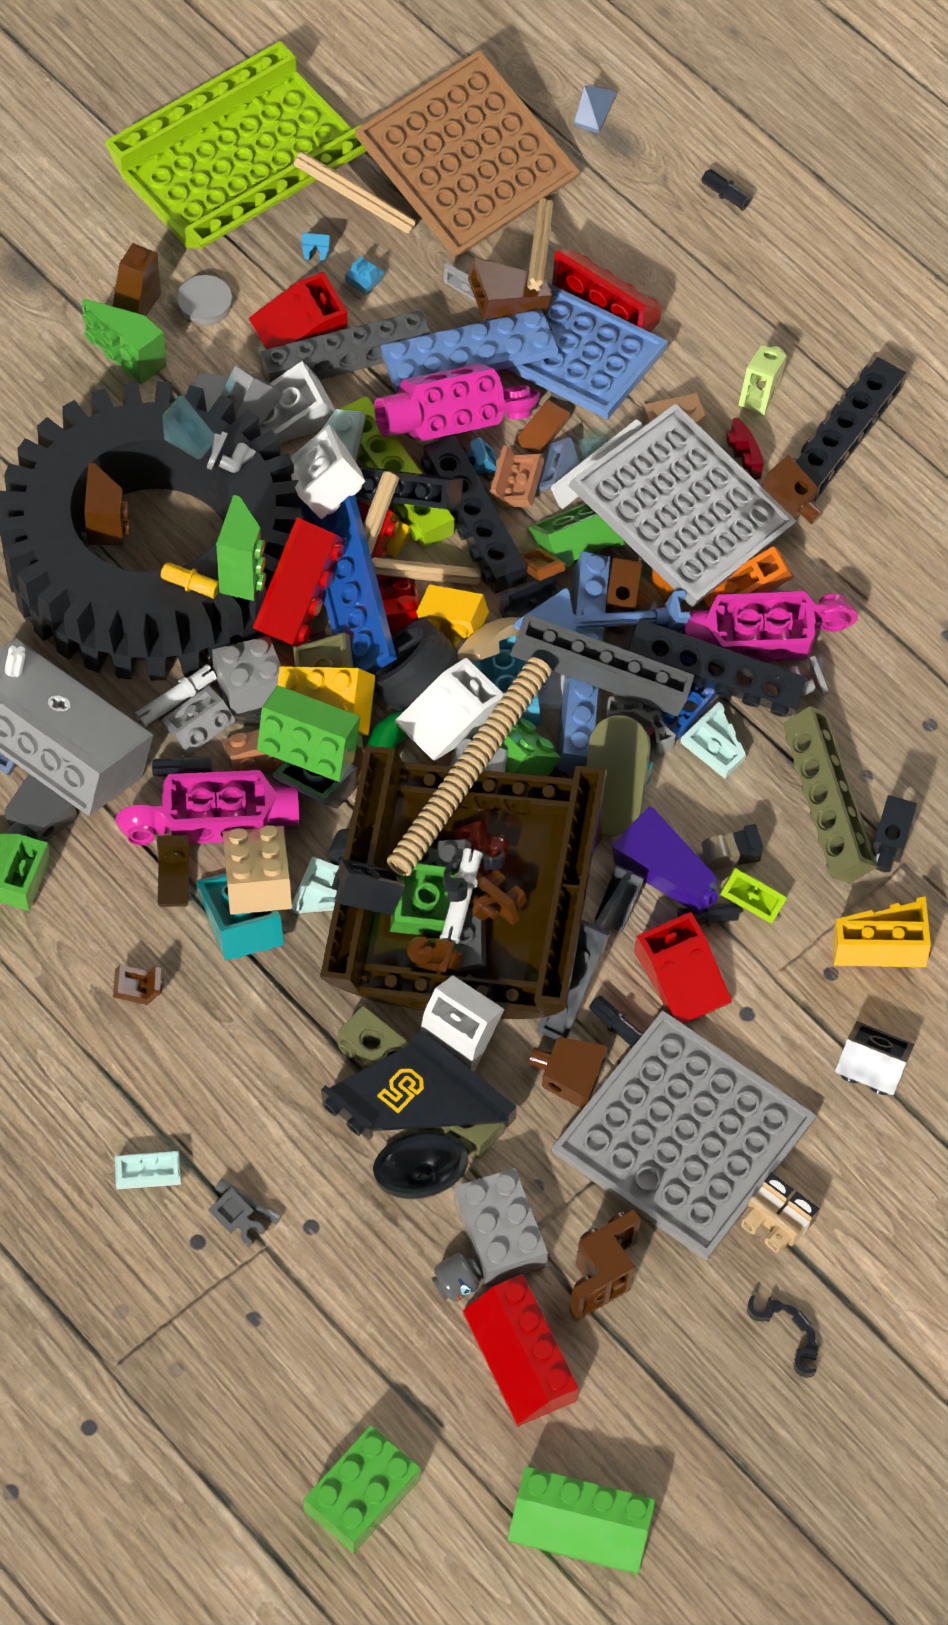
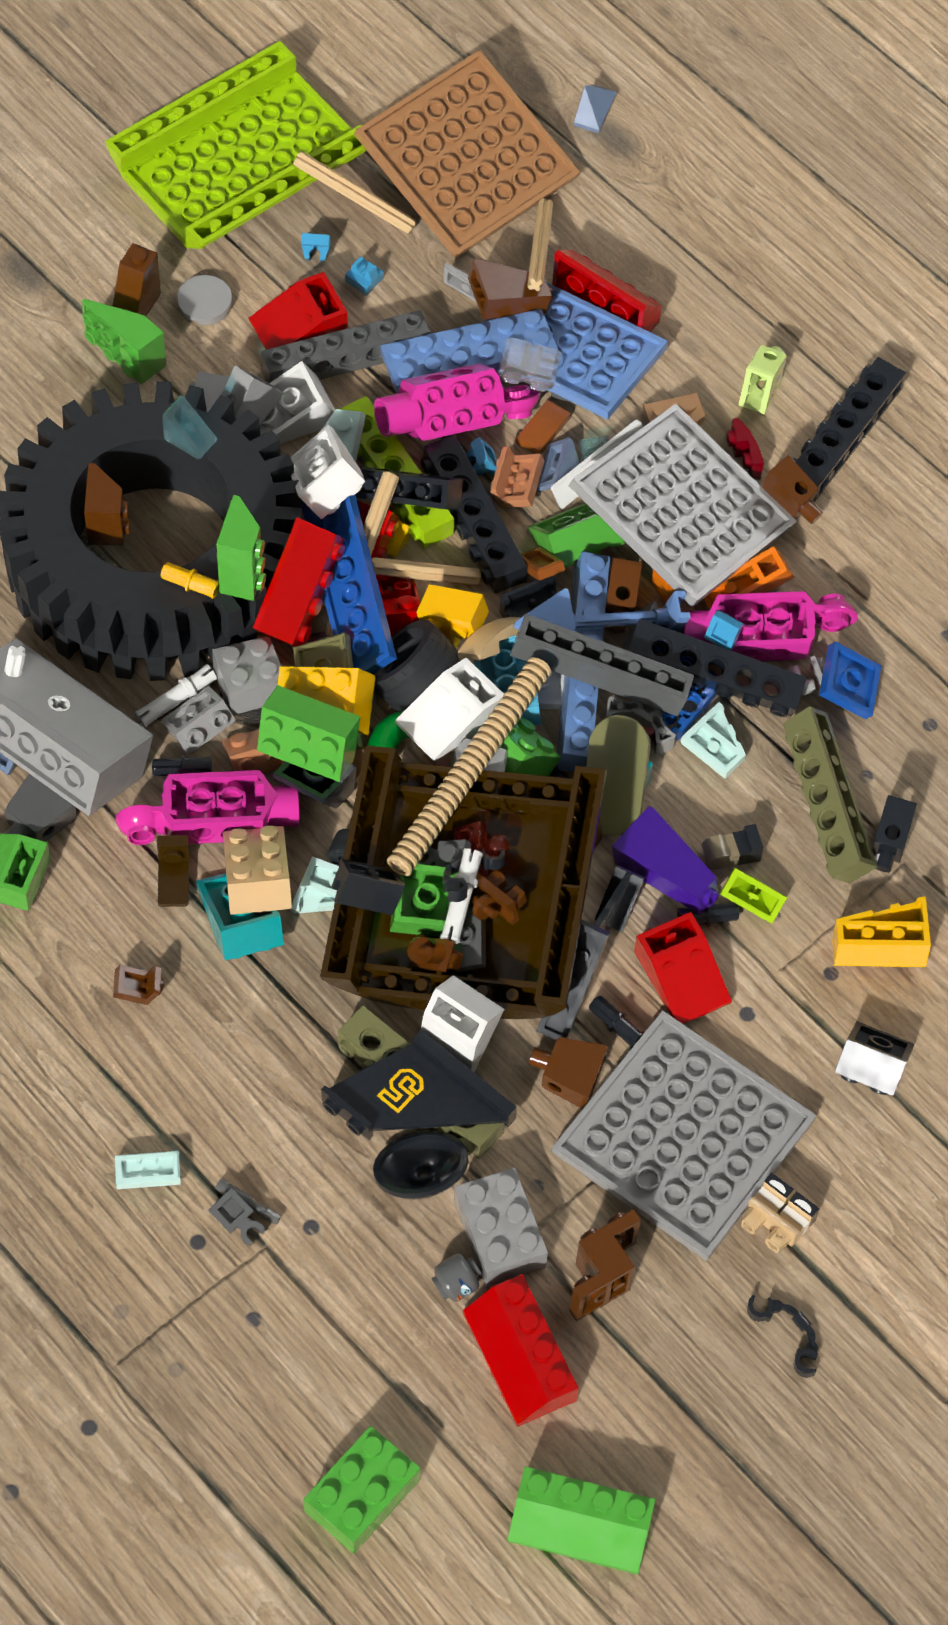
(240, 456): light grey piece -> none
(529, 364): none -> clear brick
(723, 630): none -> dark azure tile
(726, 189): black axle -> none
(850, 680): none -> blue plate

